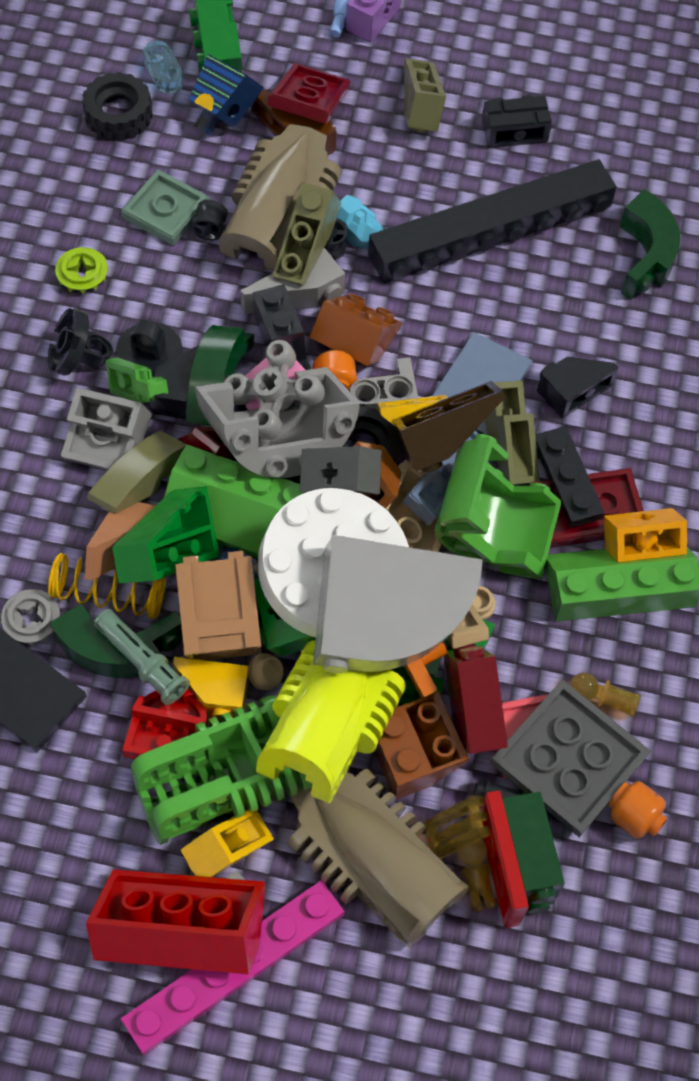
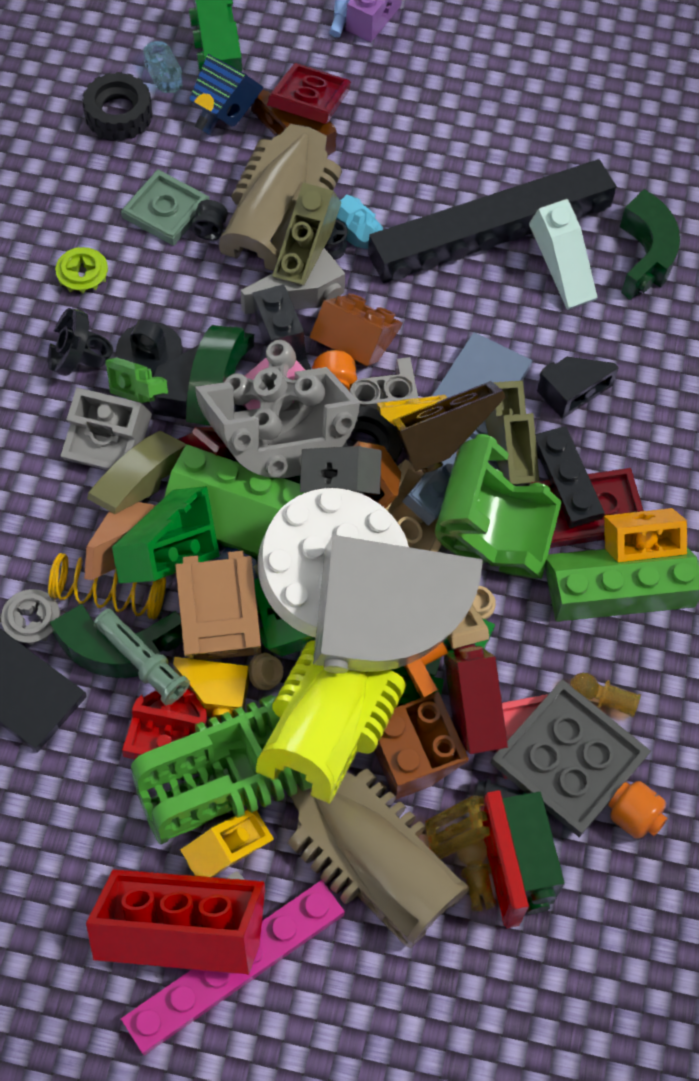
(422, 95): olive slope -> none
(516, 120): black brick -> none
(564, 252): none -> light aqua slope

